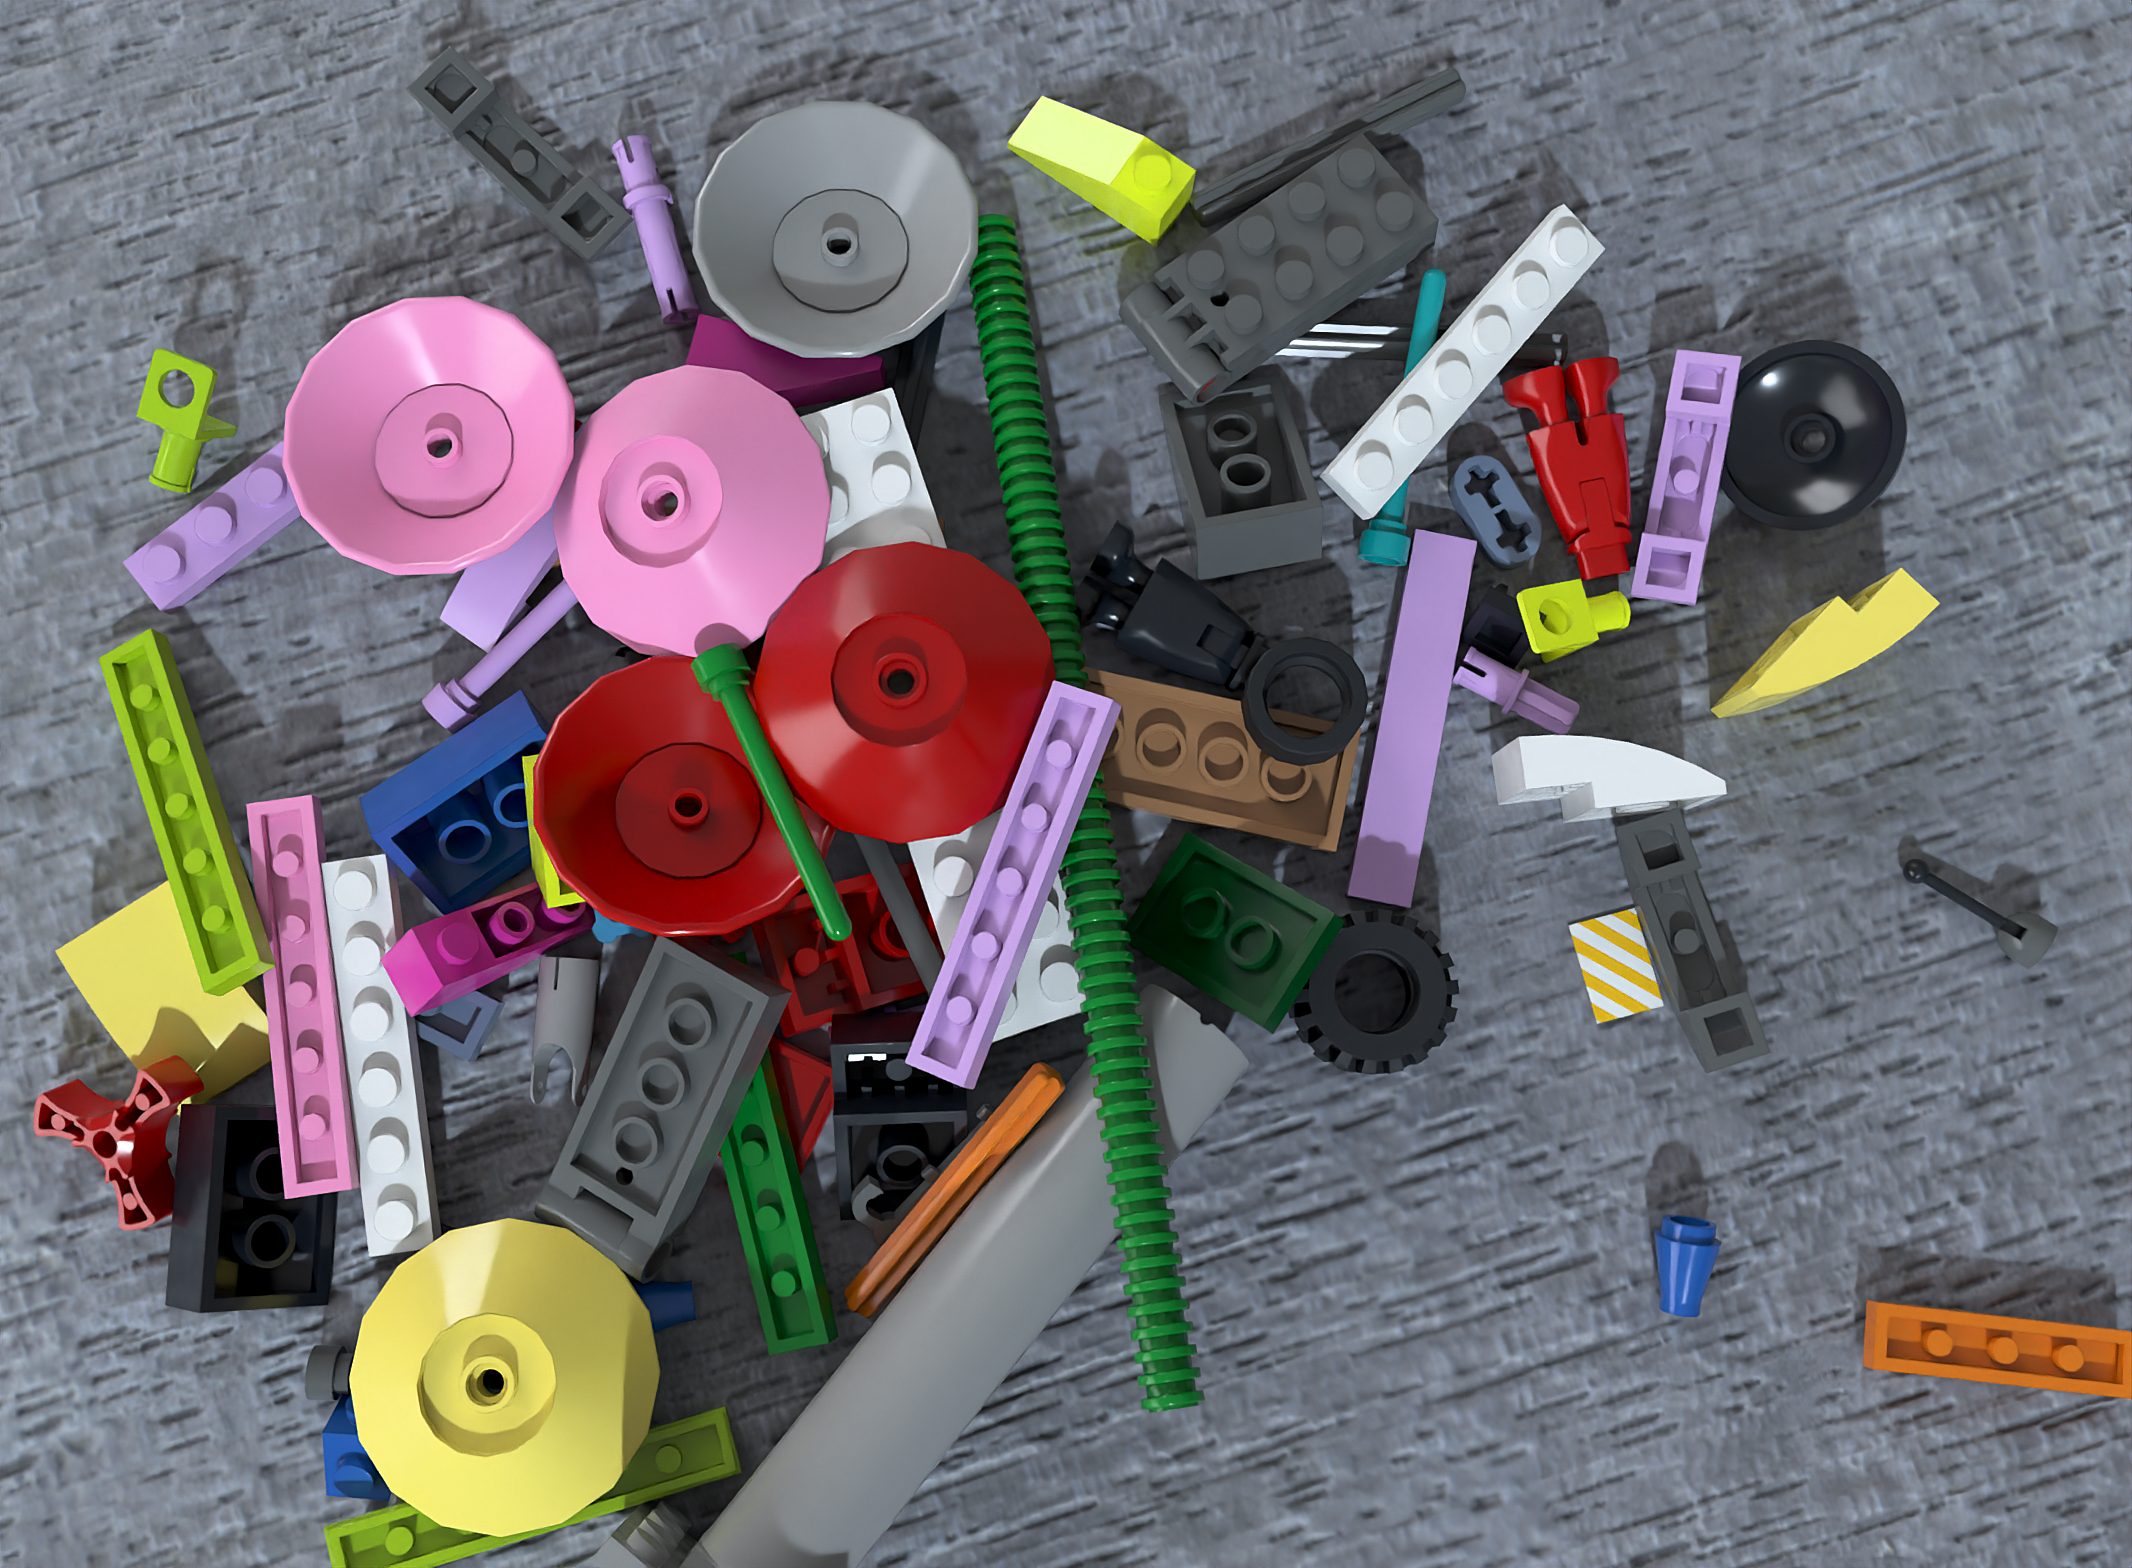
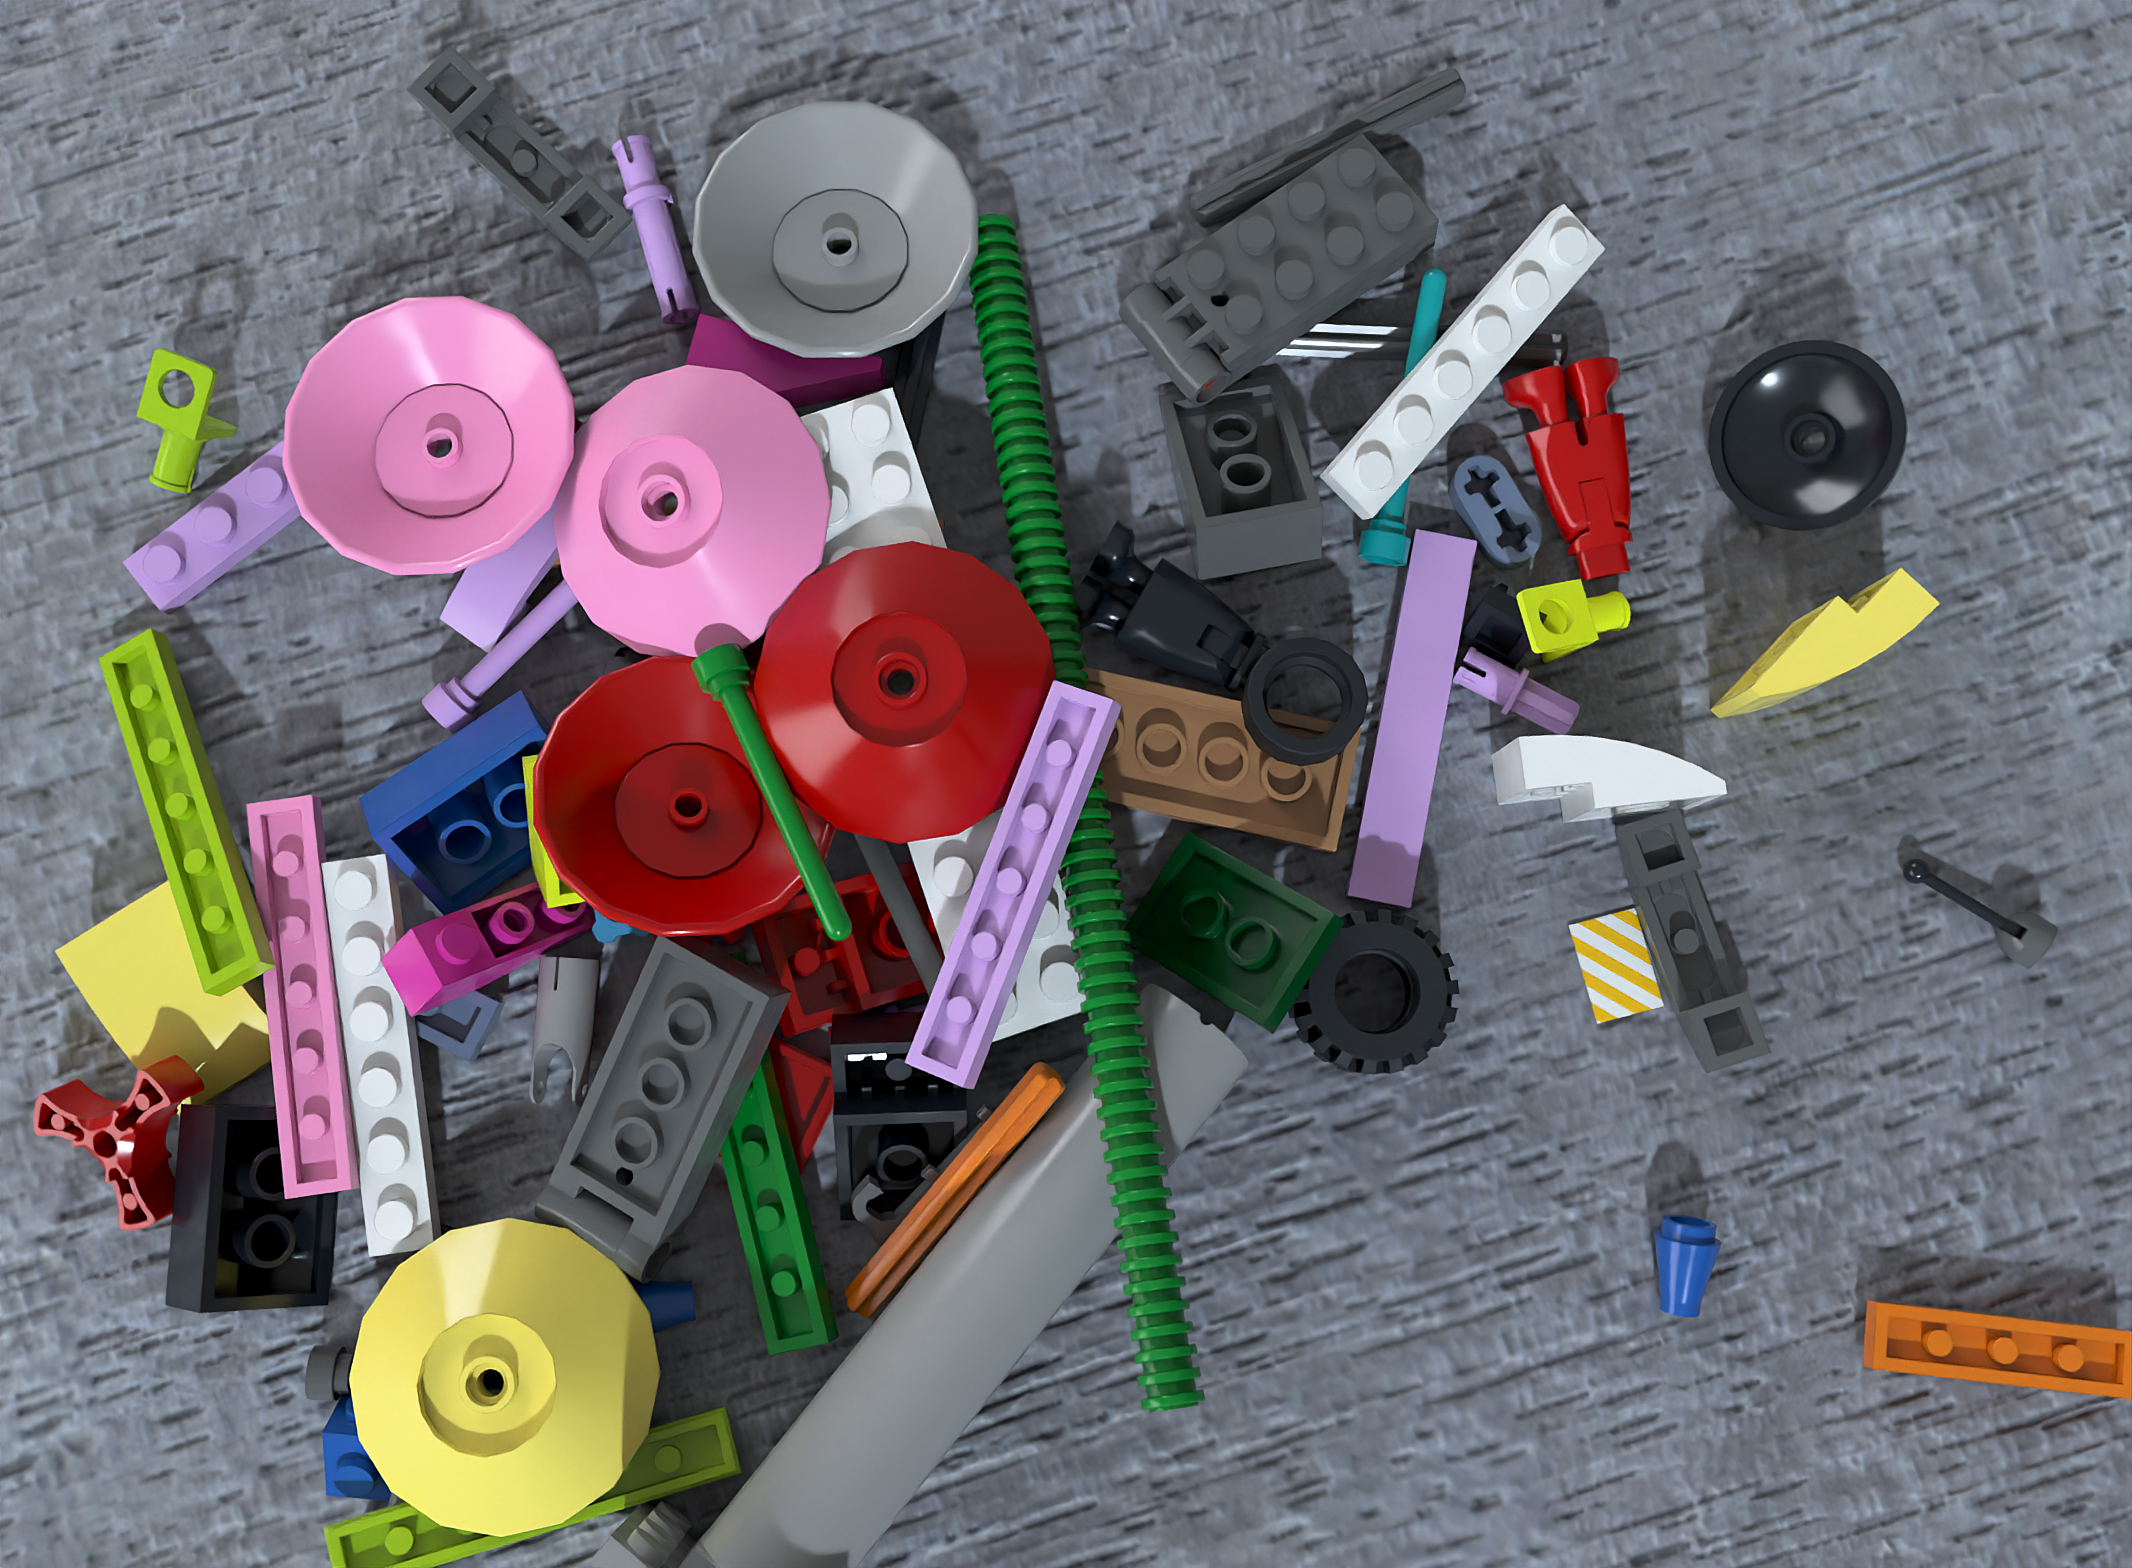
(1107, 167): neon yellow slope -> none
(1687, 477): lavender slope -> none

